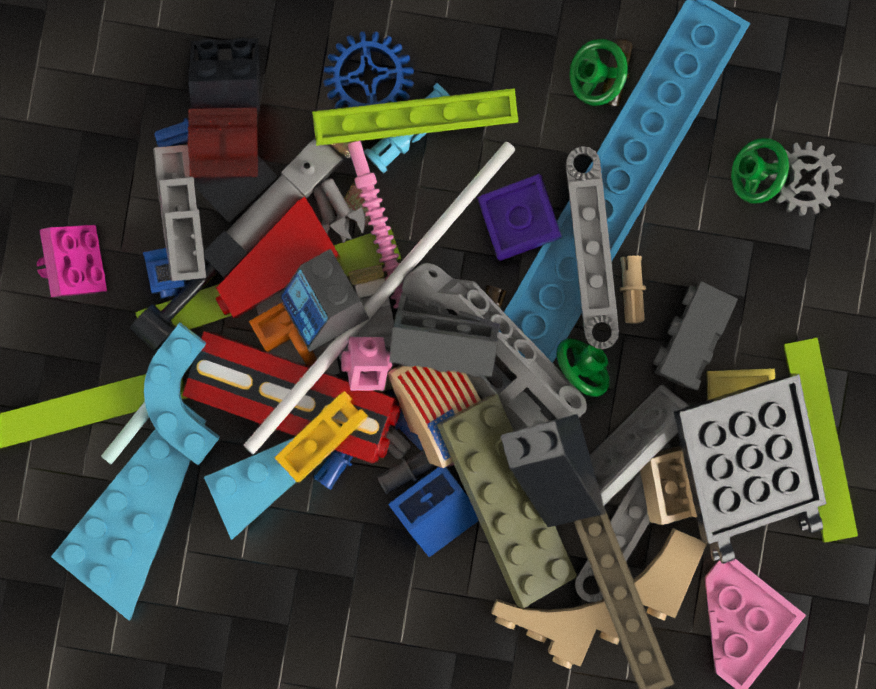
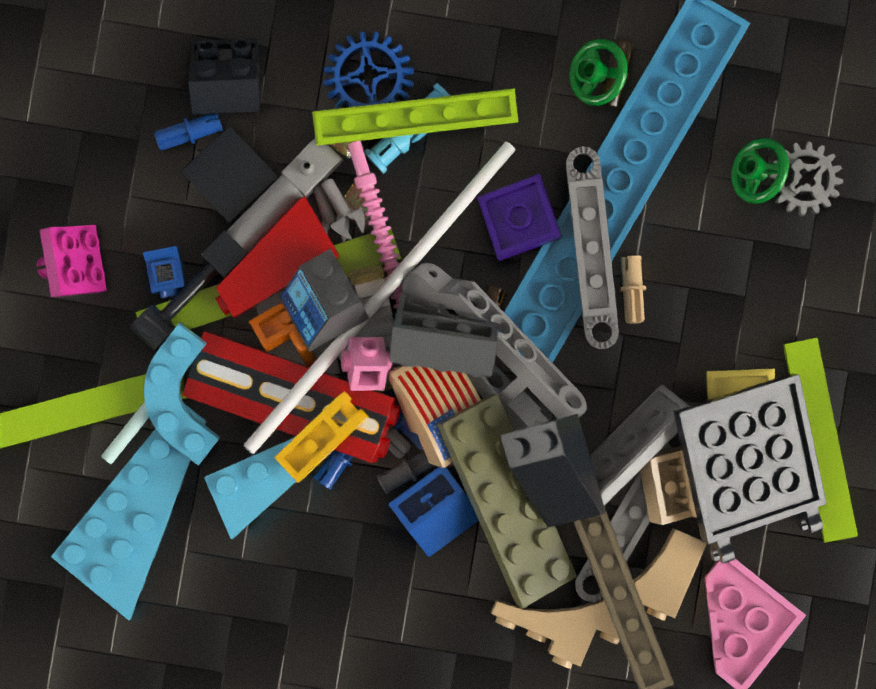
(179, 213): light grey slope -> none
(223, 142): clear red plate -> none
(588, 363): green piece -> none
(694, 335): dark grey wedge -> none

